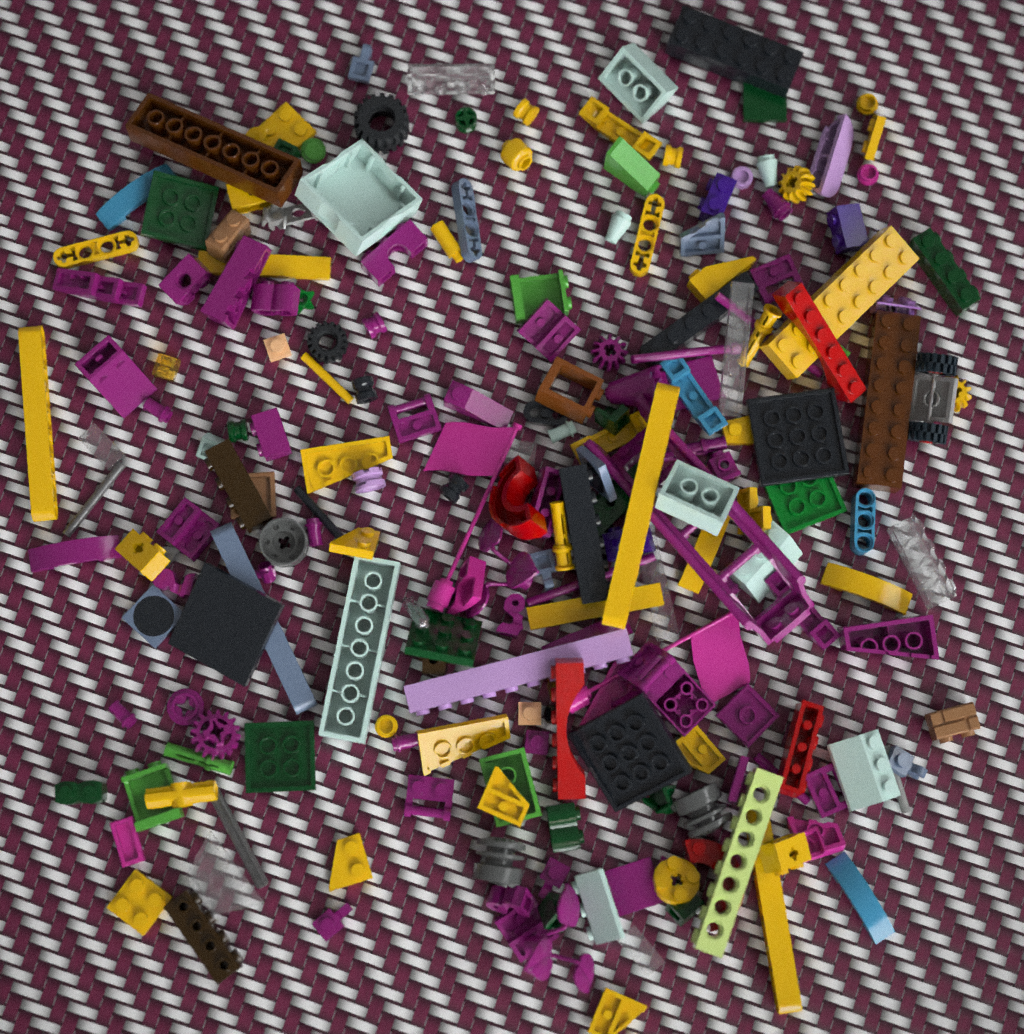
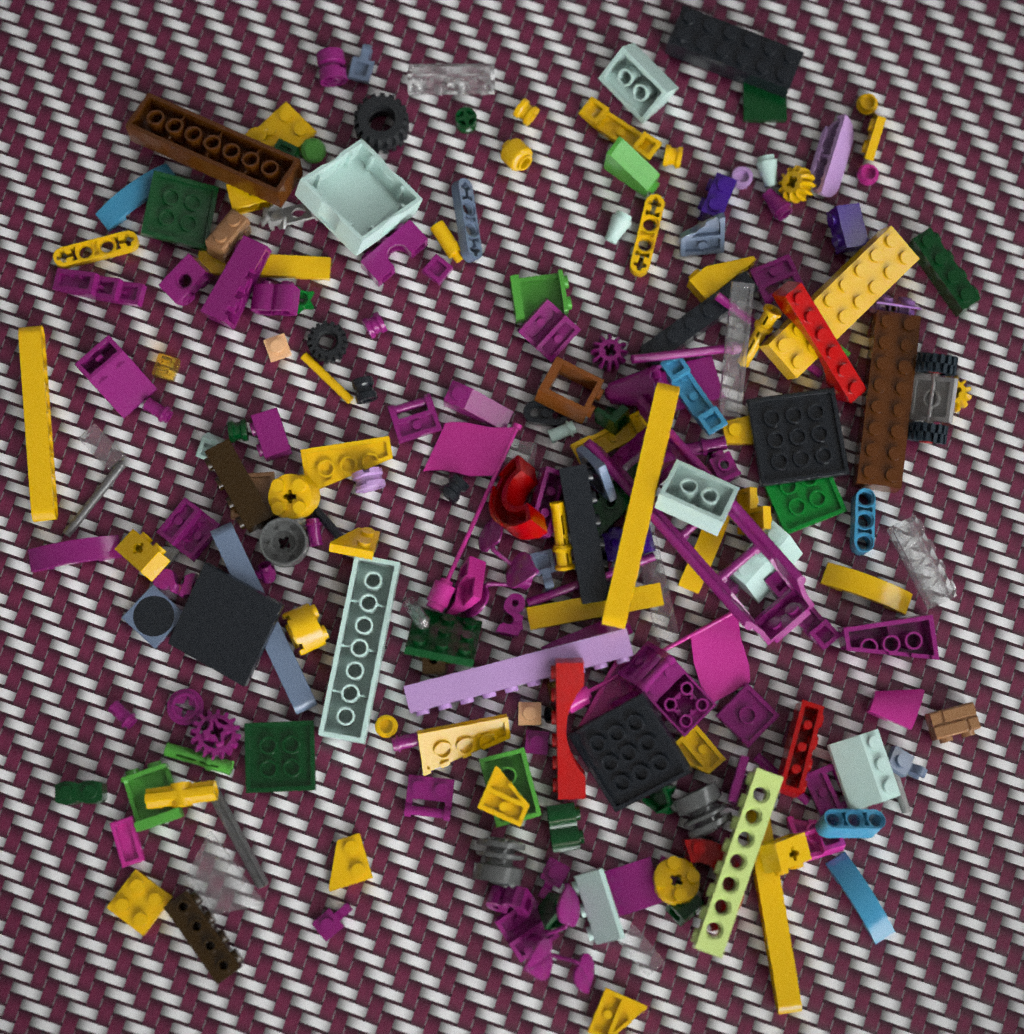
(281, 496): none -> yellow brick
(305, 629): none -> yellow brick
(331, 64): none -> magenta wheel
(437, 269): none -> magenta plate
(864, 823): none -> dark azure beam
(896, 706): none -> dark pink slope

